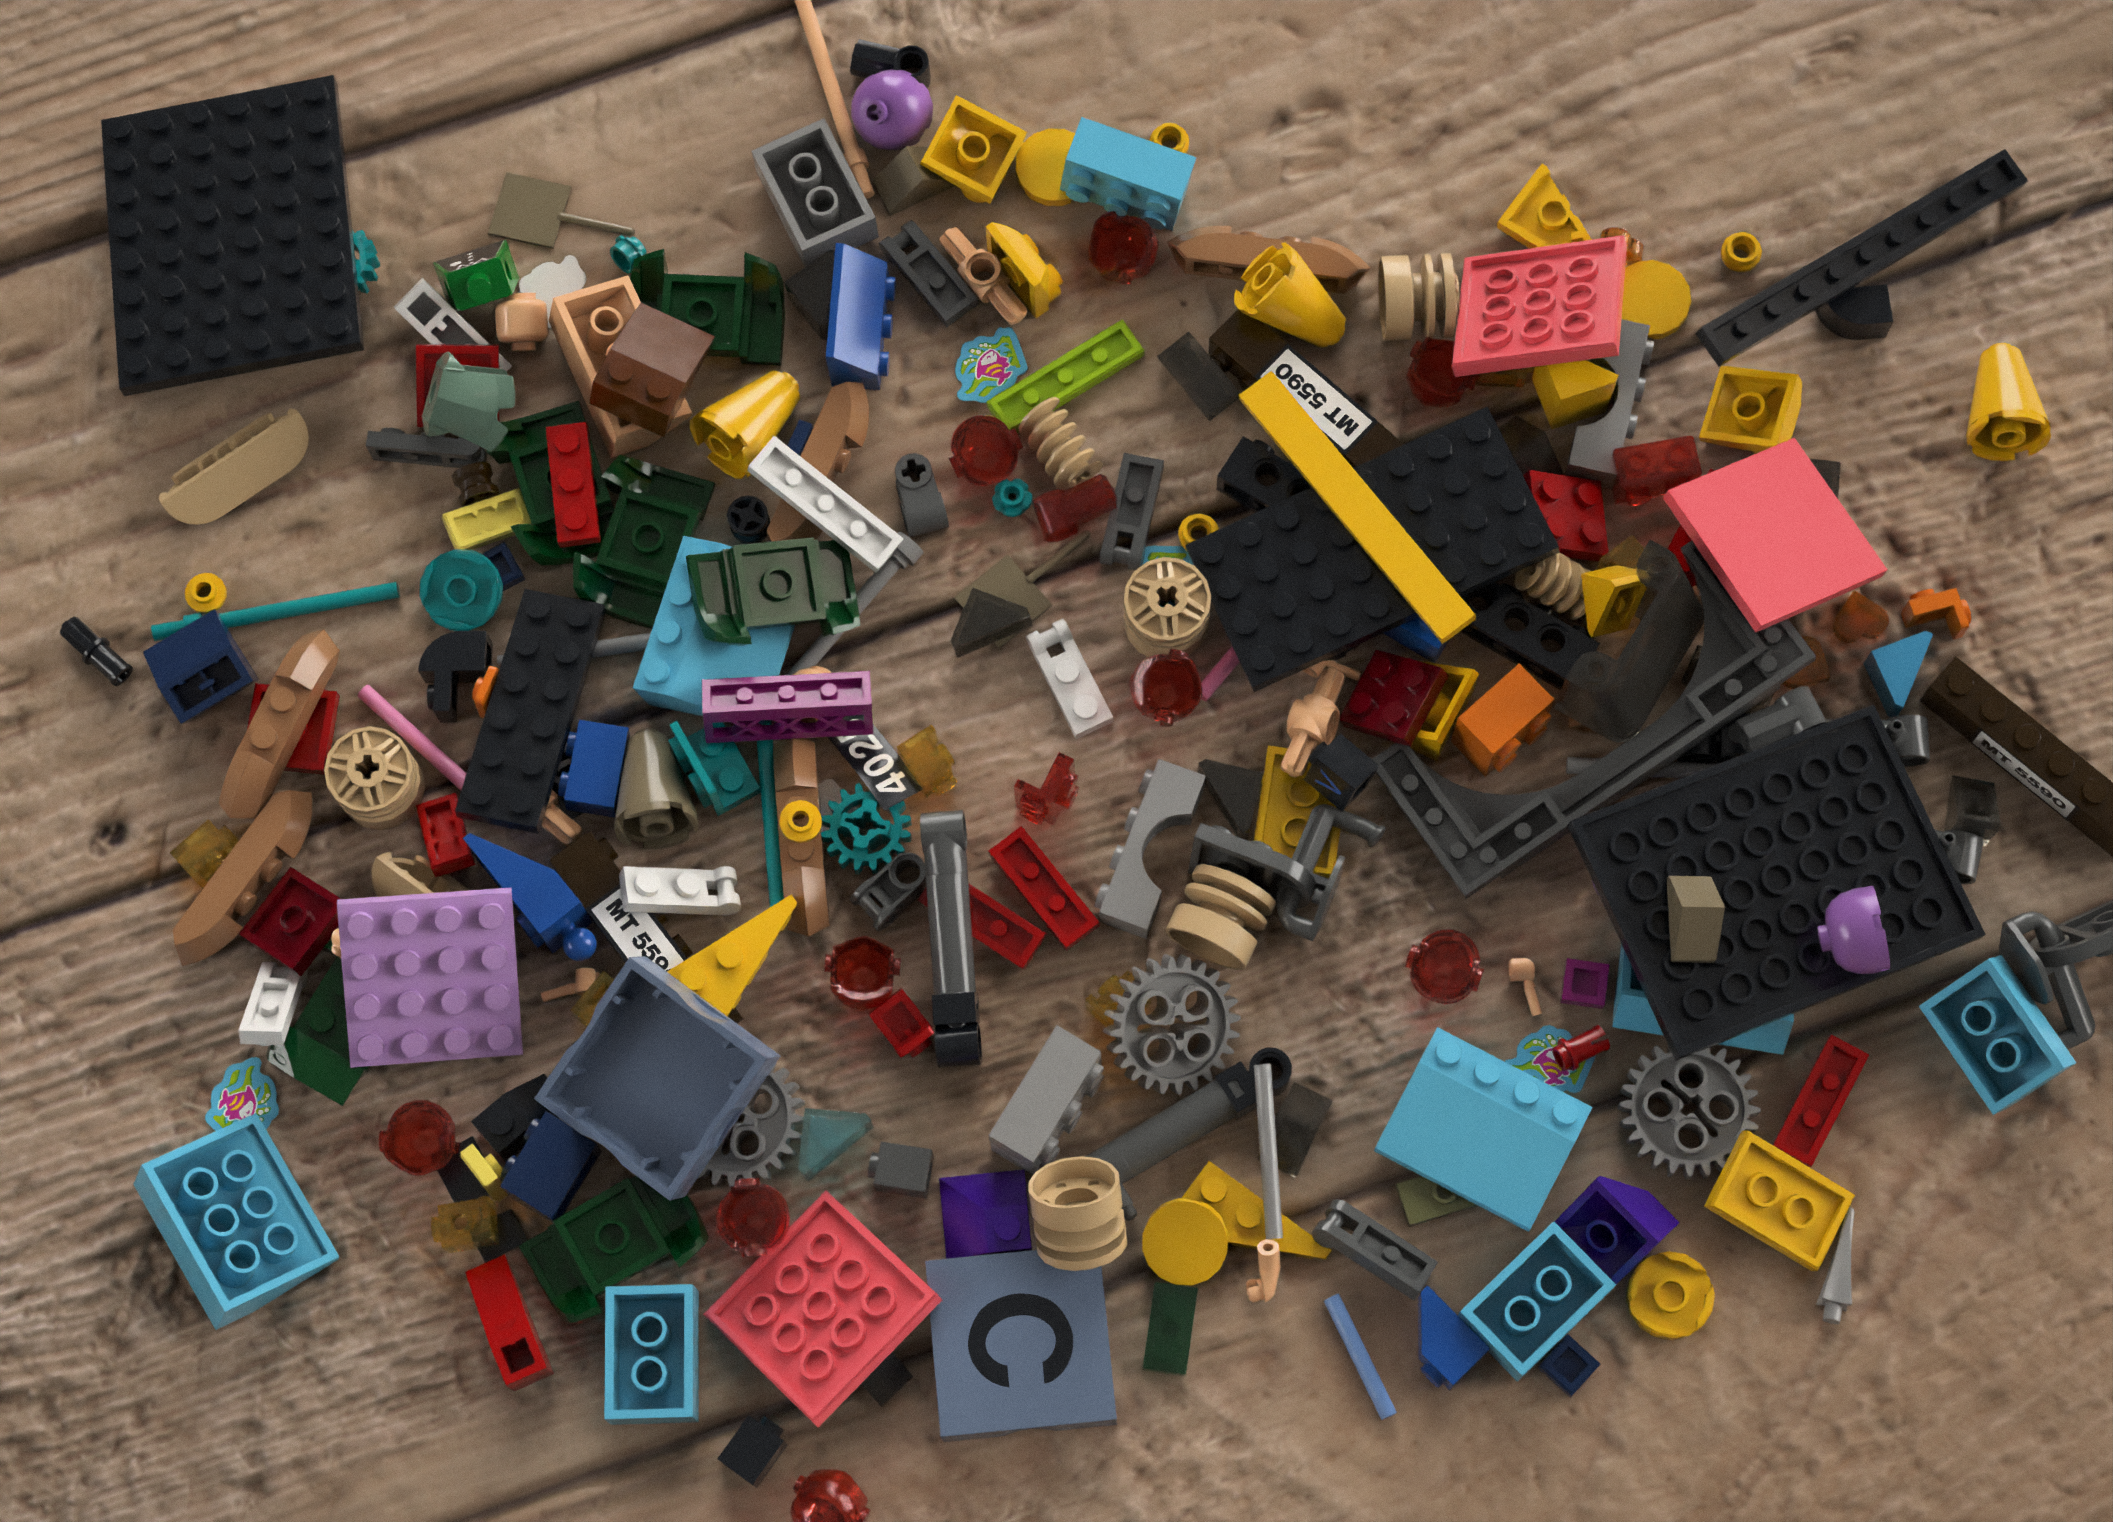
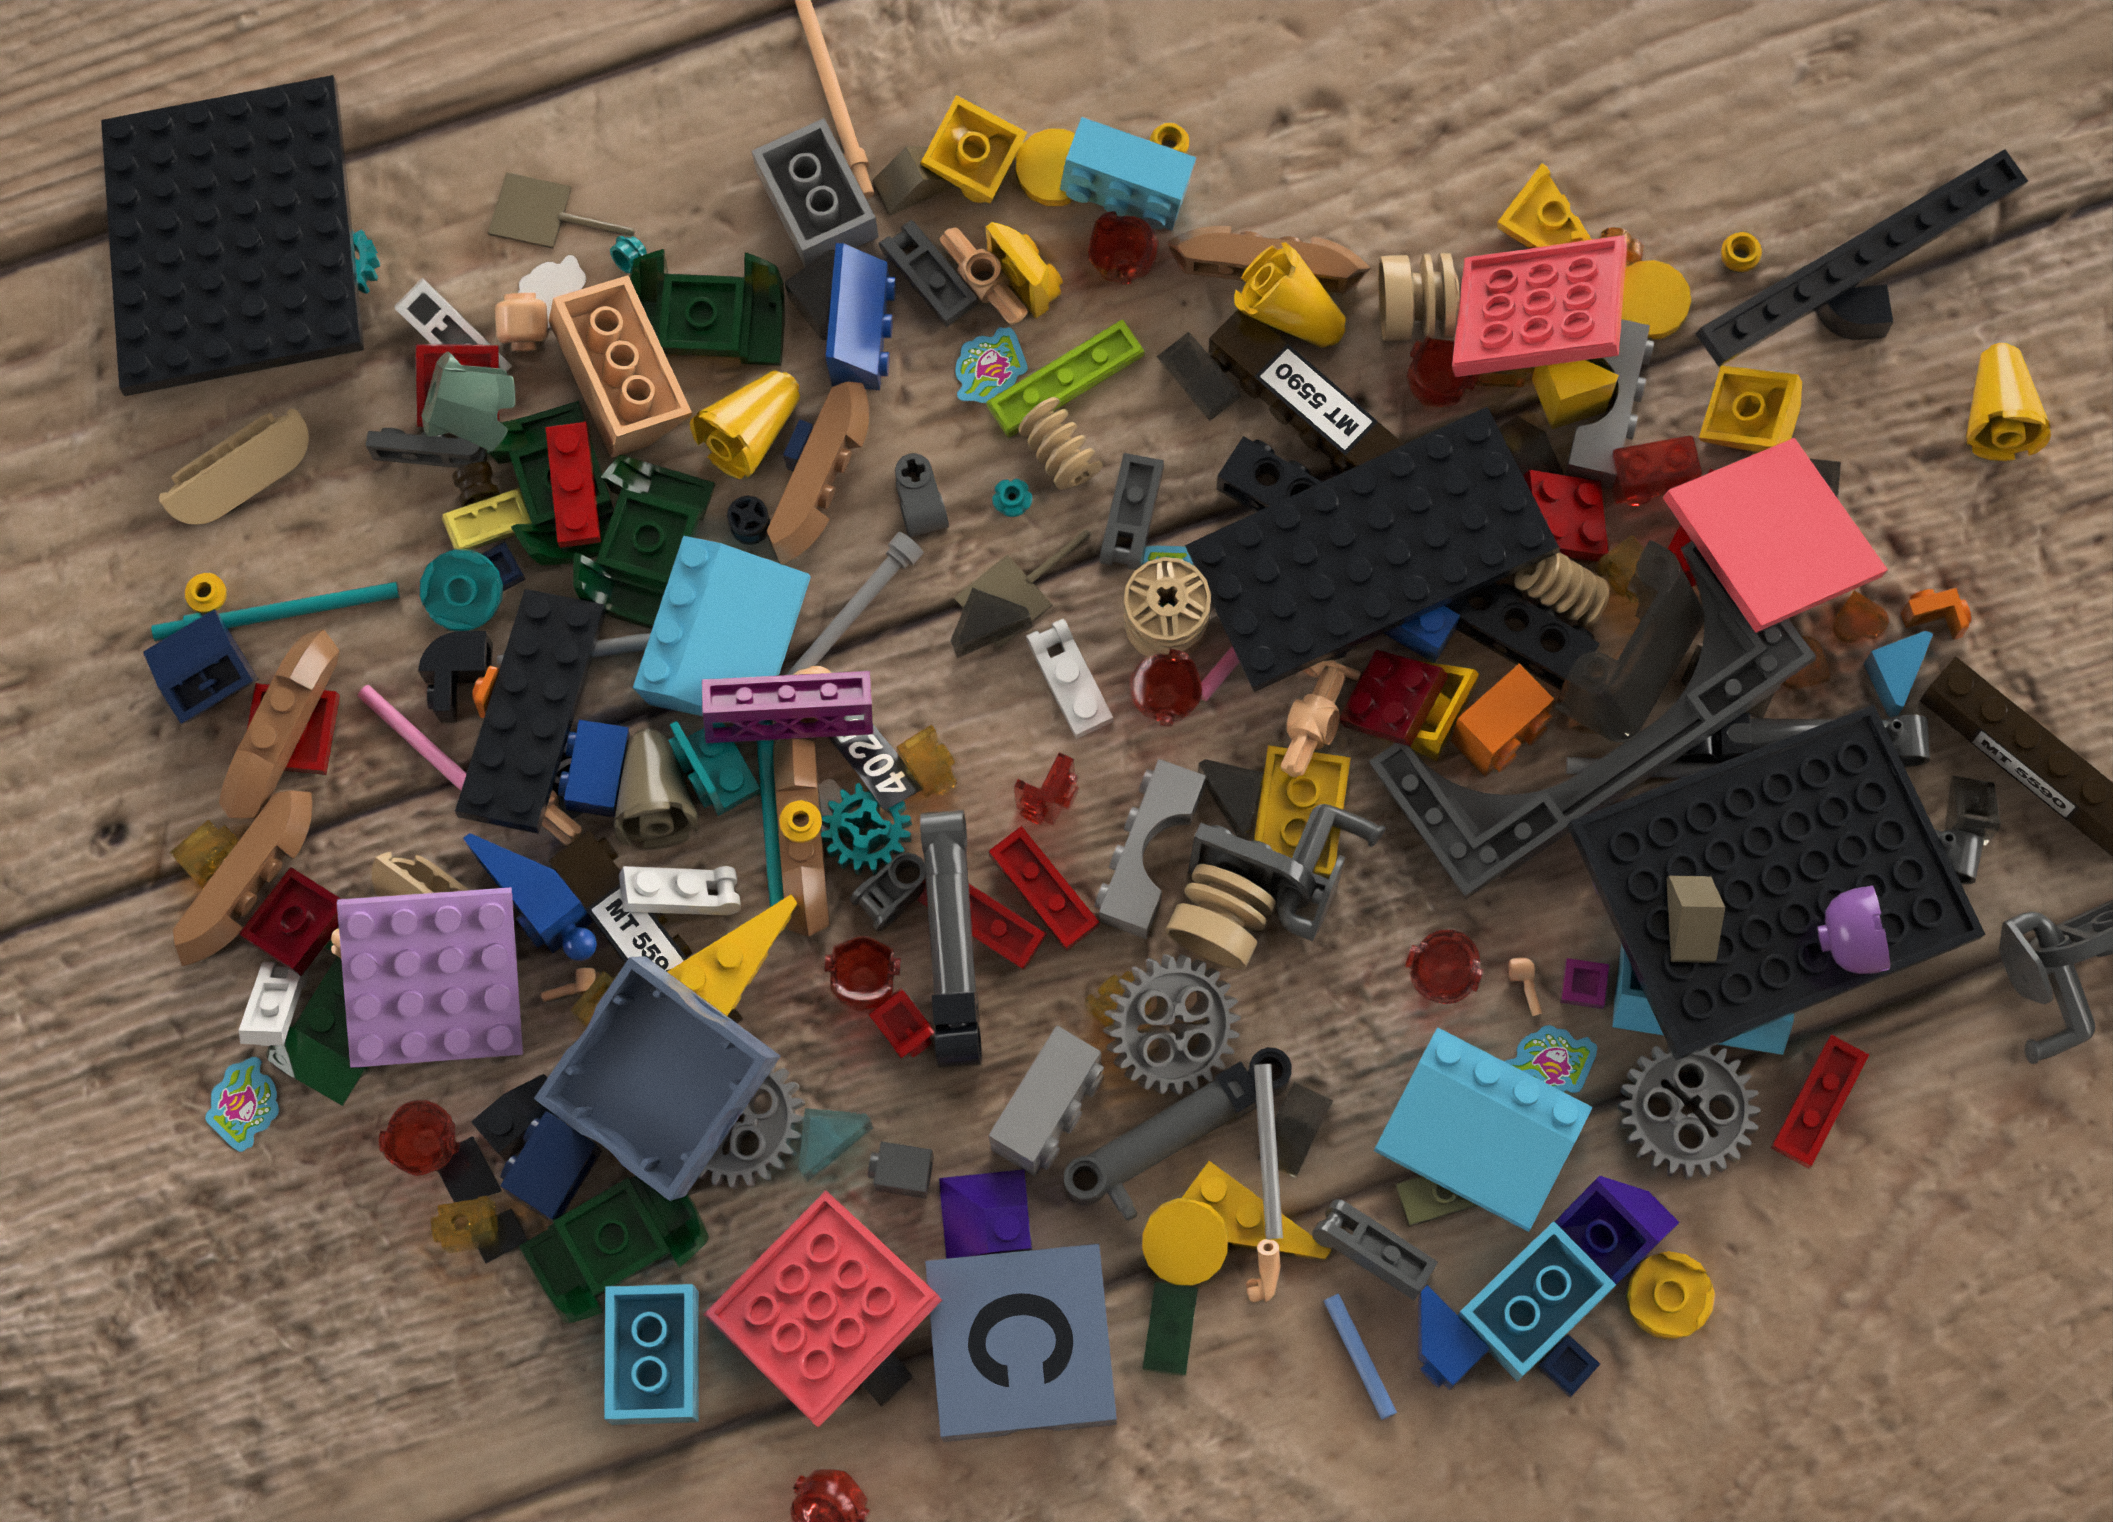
(96, 651): black axle -> none
(234, 1219): medium azure slope -> none
(390, 792): tan wheel -> none
(444, 835): red plate -> none
(477, 276): green torso -> none
(486, 1170): light yellow plate -> none
(508, 1324): red slope -> none
(650, 369): reddish brown slope -> none
(753, 1217): clear red cap -> none
(754, 1449): black brick -> none
(773, 588): dark green piece -> none
(825, 504): white plate -> none
(872, 58): black piece -> none
(891, 110): medium lavender cylinder -> none
(984, 450): clear red cap -> none
(1063, 511): clear red piece -> none
(1078, 1213): tan wheel -> none
(1193, 523): yellow plate -> none
(1340, 771): black brick -> none
(1357, 507): yellow tile -> none
(1579, 1048): red pin -> none
(1611, 598): yellow slope -> none
(1779, 1200): yellow tile -> none
(1788, 716): dark grey piece -> none
(1837, 1290): light grey piece -> none
(1997, 1034): medium azure brick -> none

